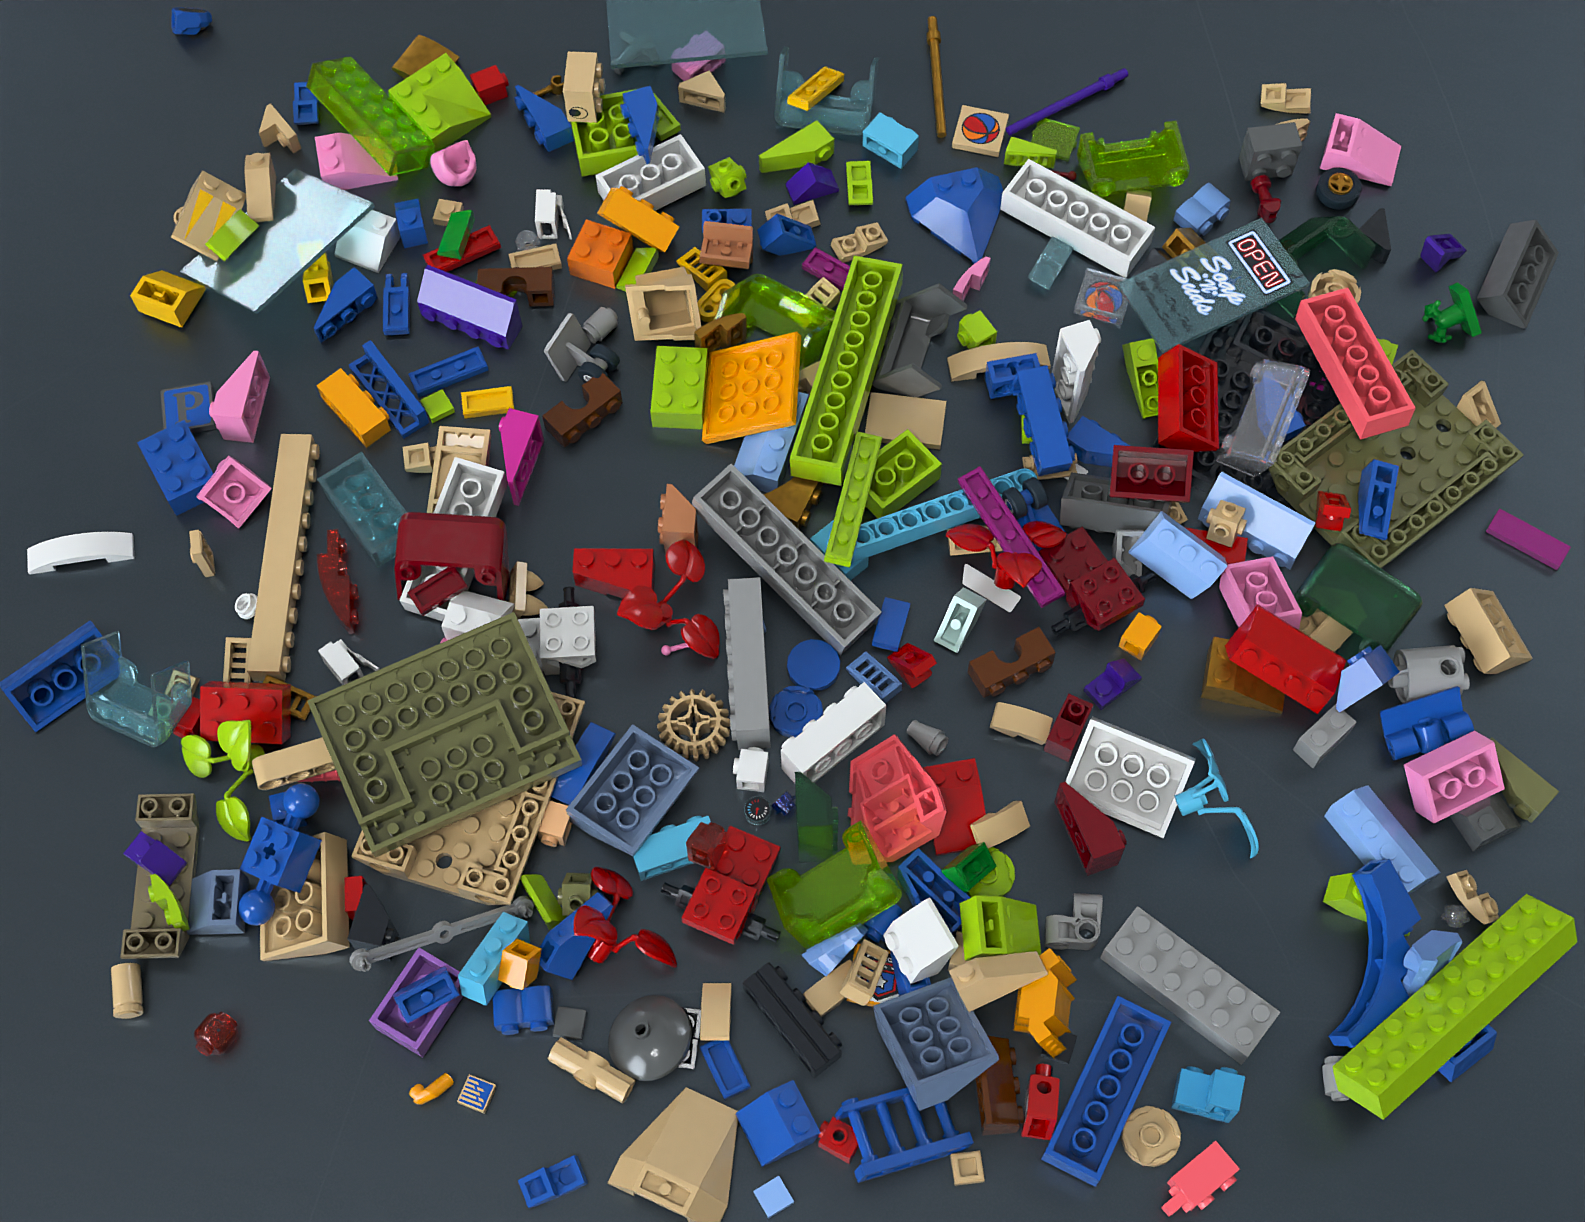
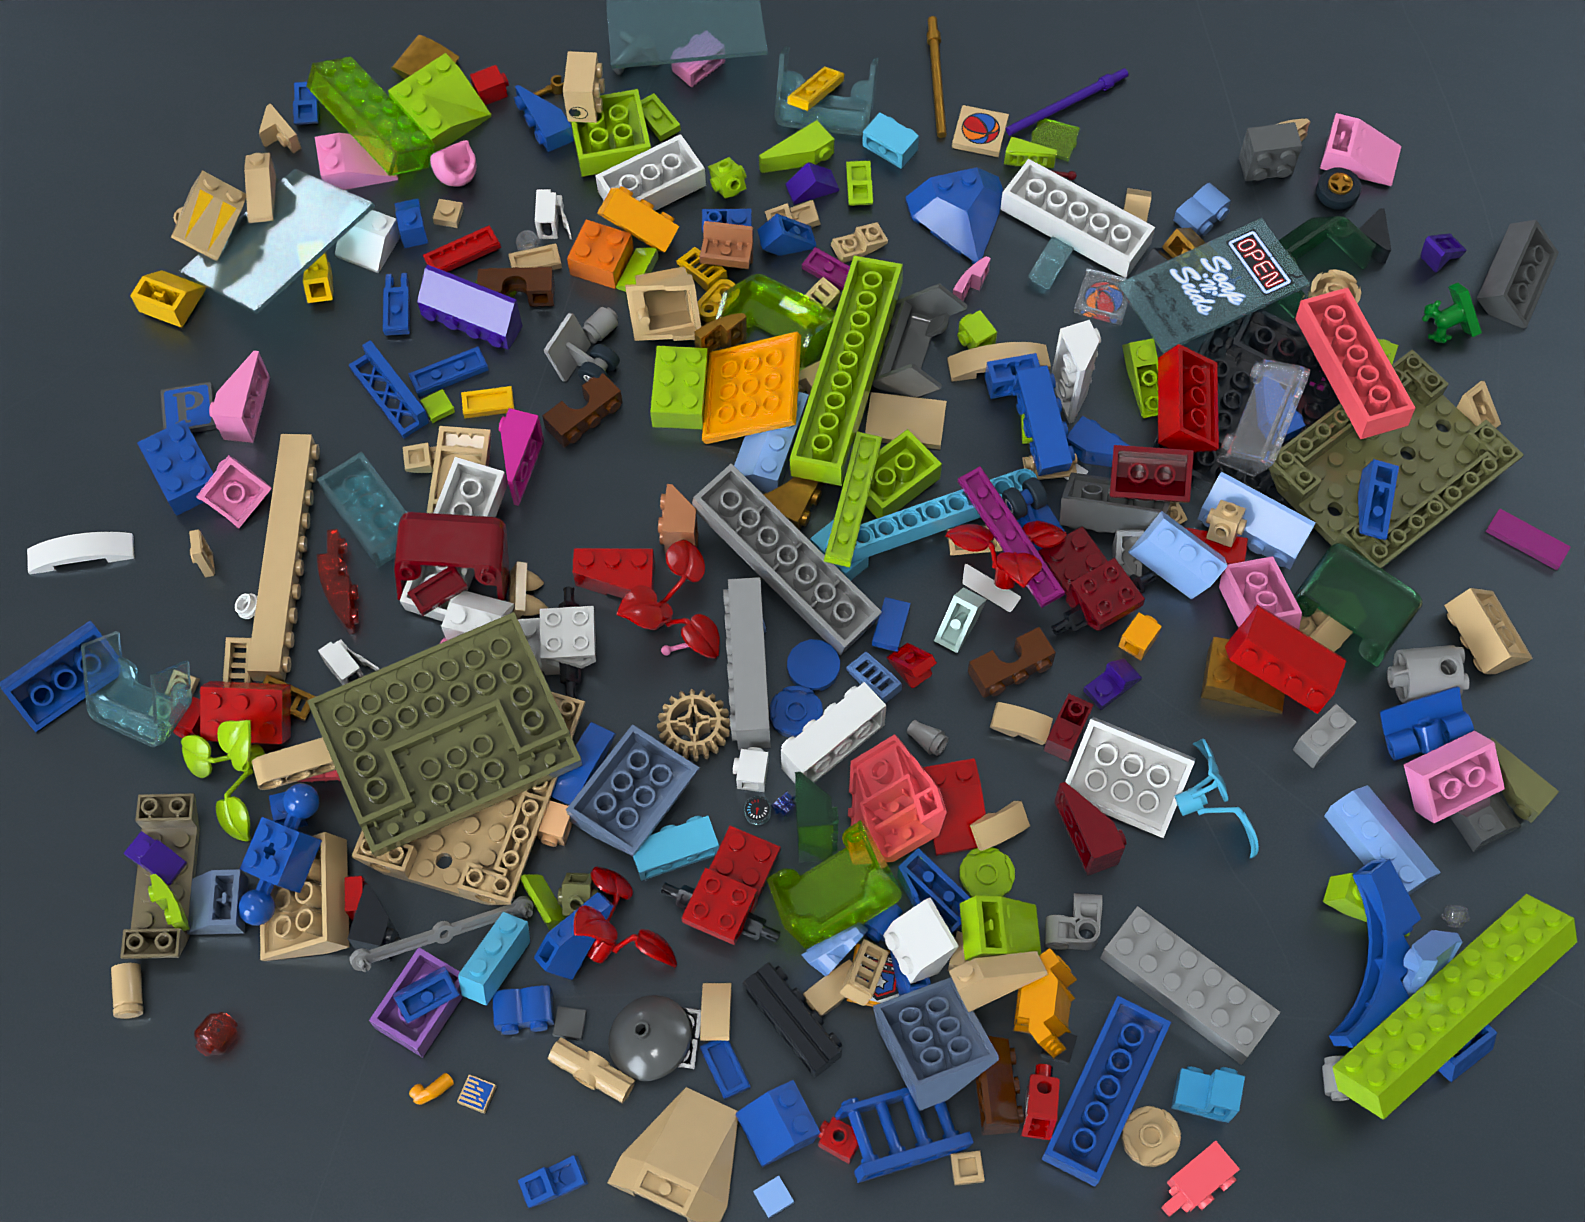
(189, 20): blue rock -> none
(232, 235): lime slope -> none
(346, 300): blue slope -> none
(354, 407): light orange brick -> none
(456, 234): green slope -> none
(519, 964): light orange brick -> none
(643, 116): blue slope -> none
(703, 92): tan slope -> none
(706, 844): clear red slope -> none
(970, 867): green slope -> none
(1133, 163): clear neon green windscreen -> none
(1268, 206): dark red leg -> none
(1281, 99): tan slope -> none
(1331, 510): red slope -> none
(1365, 674): slope -> none
(1481, 906): tan slope -> none

